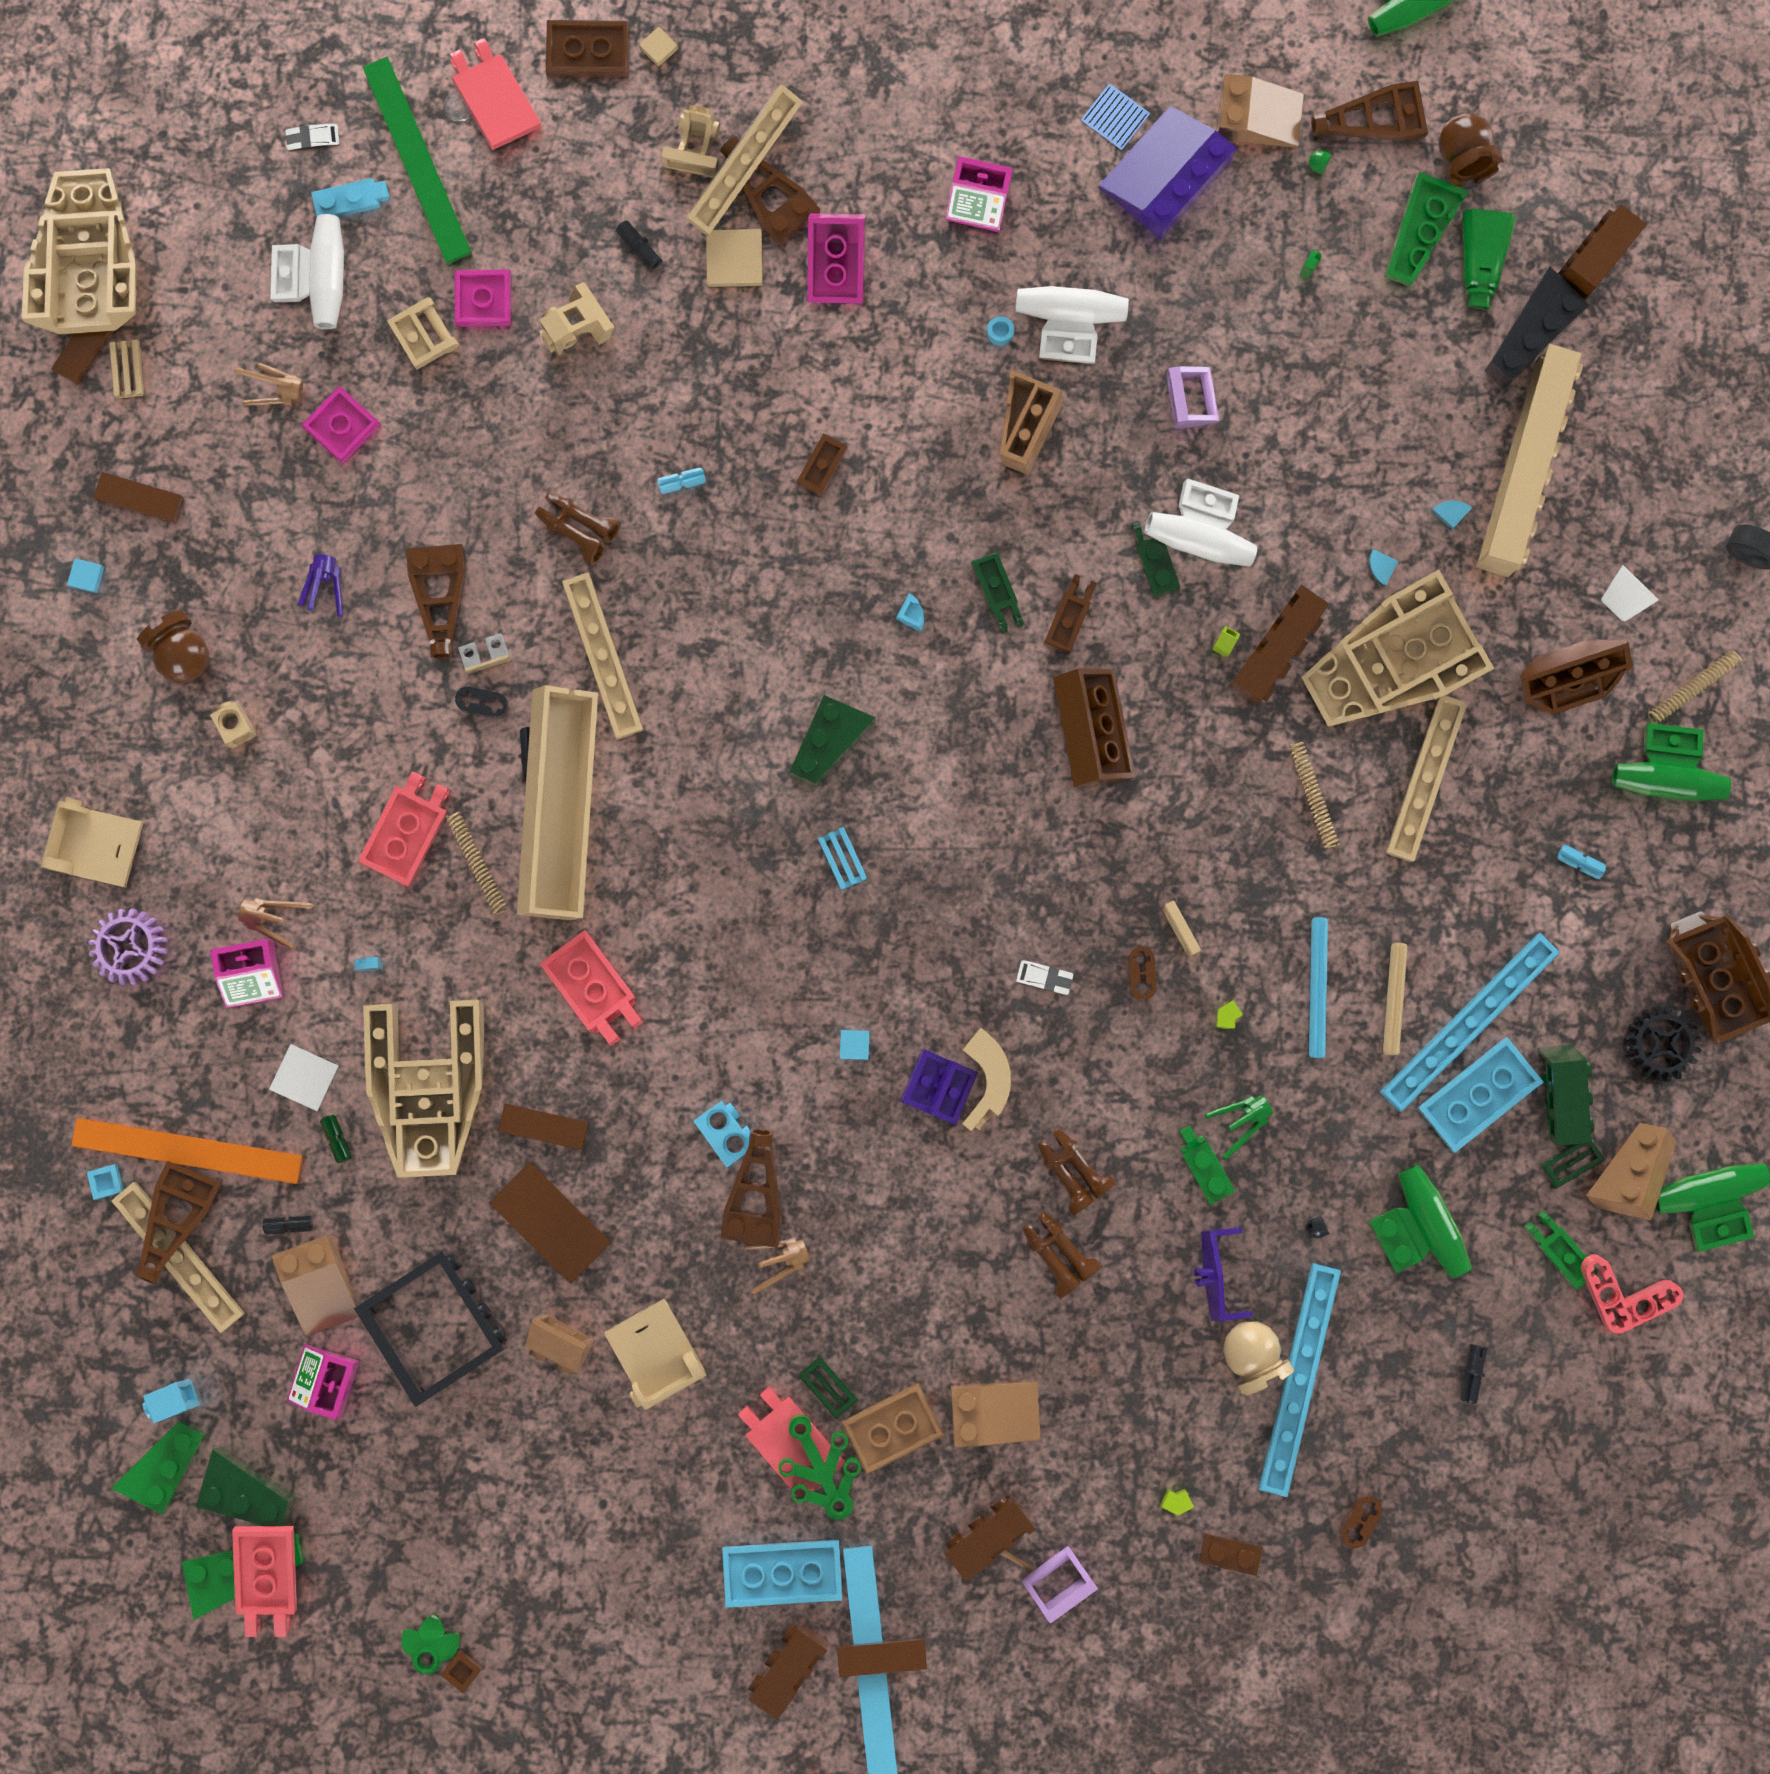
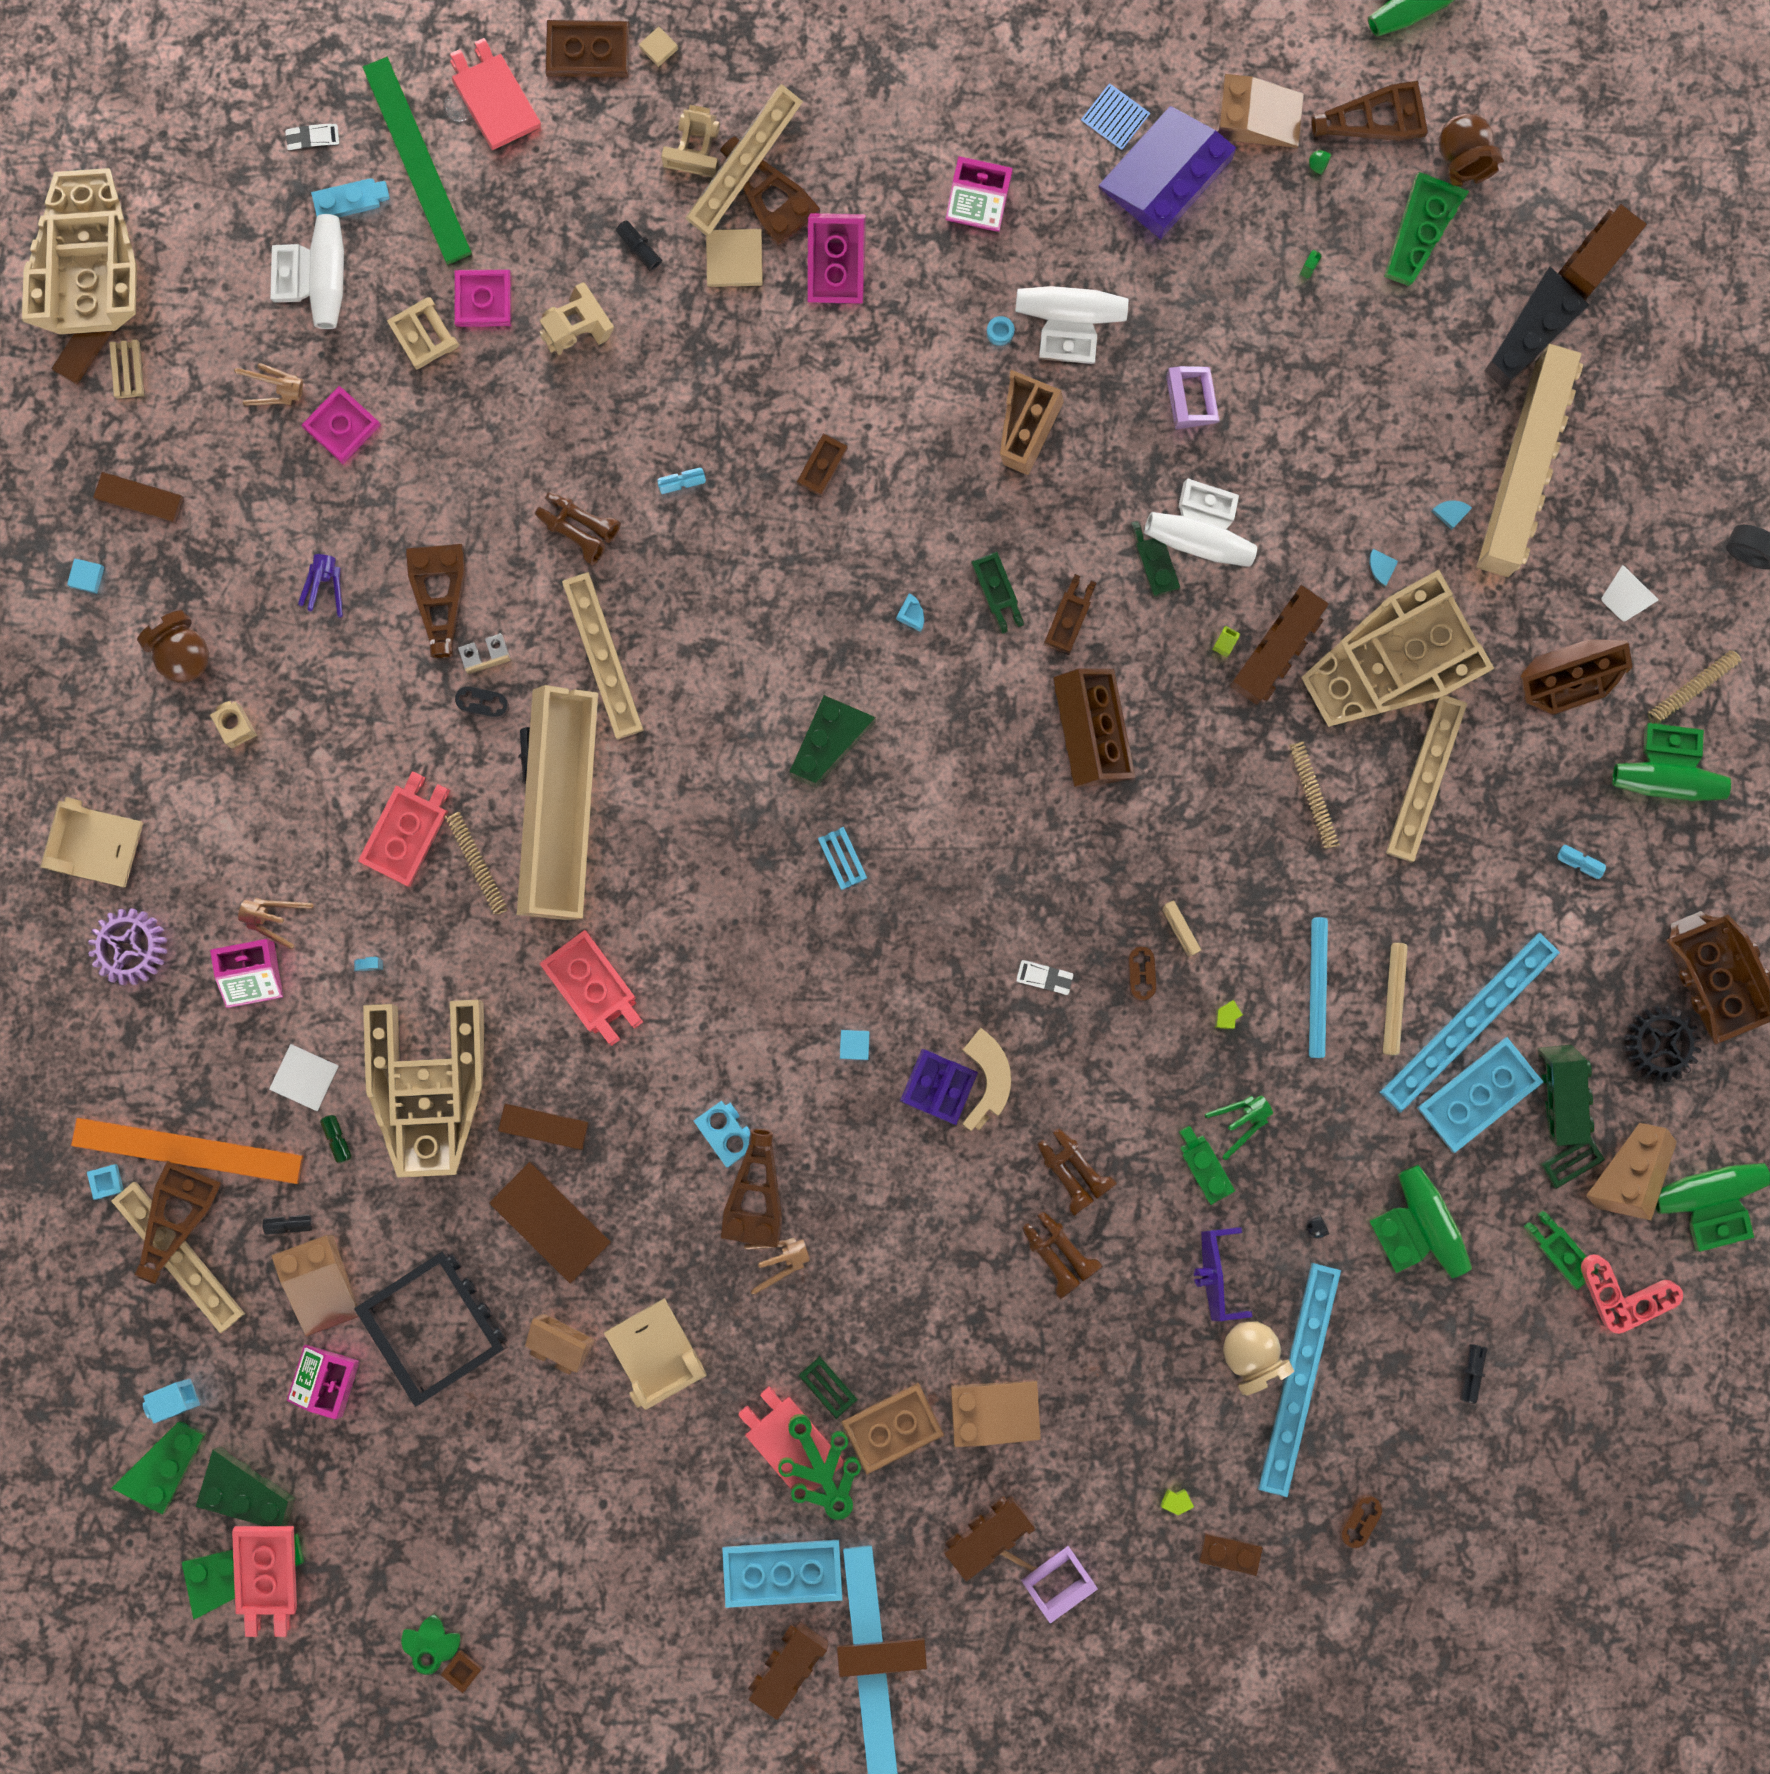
(1485, 249): green piece -> none

